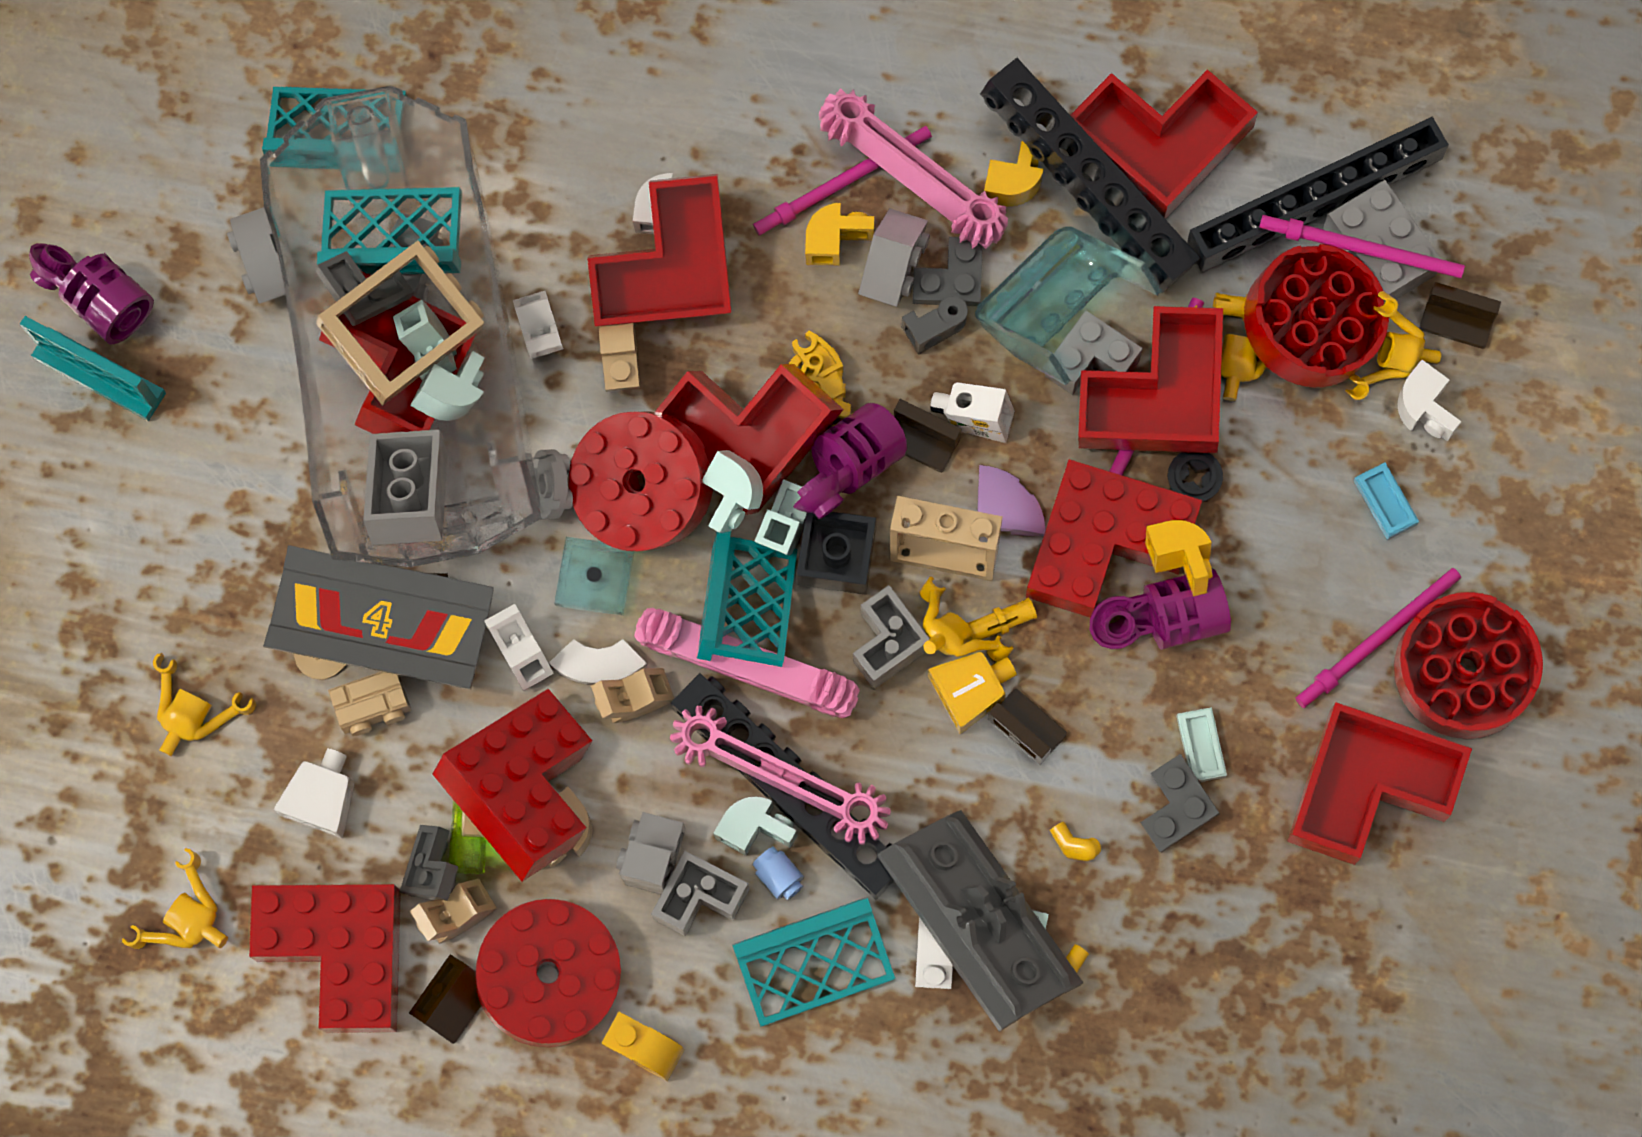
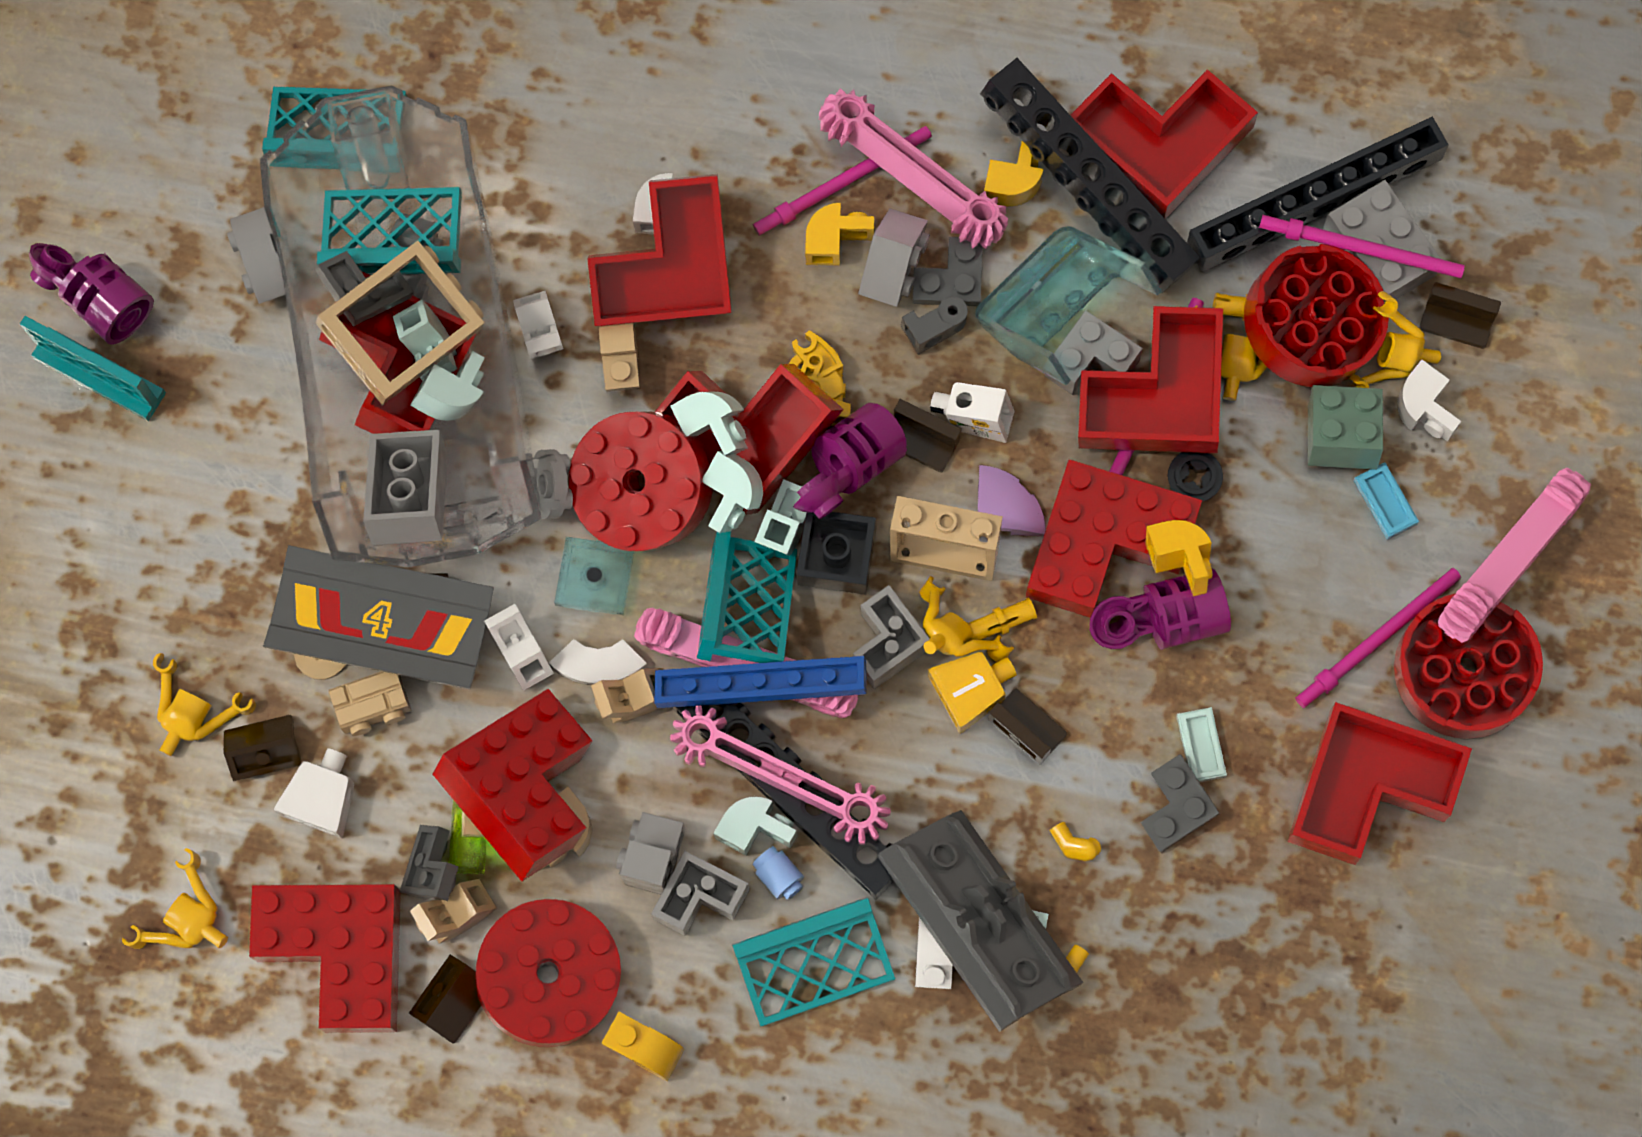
(261, 748): none -> dark brown panel
(712, 411): none -> light aqua brick
(760, 682): none -> blue plate
(1345, 427): none -> sand green brick
(1514, 555): none -> bright pink arm

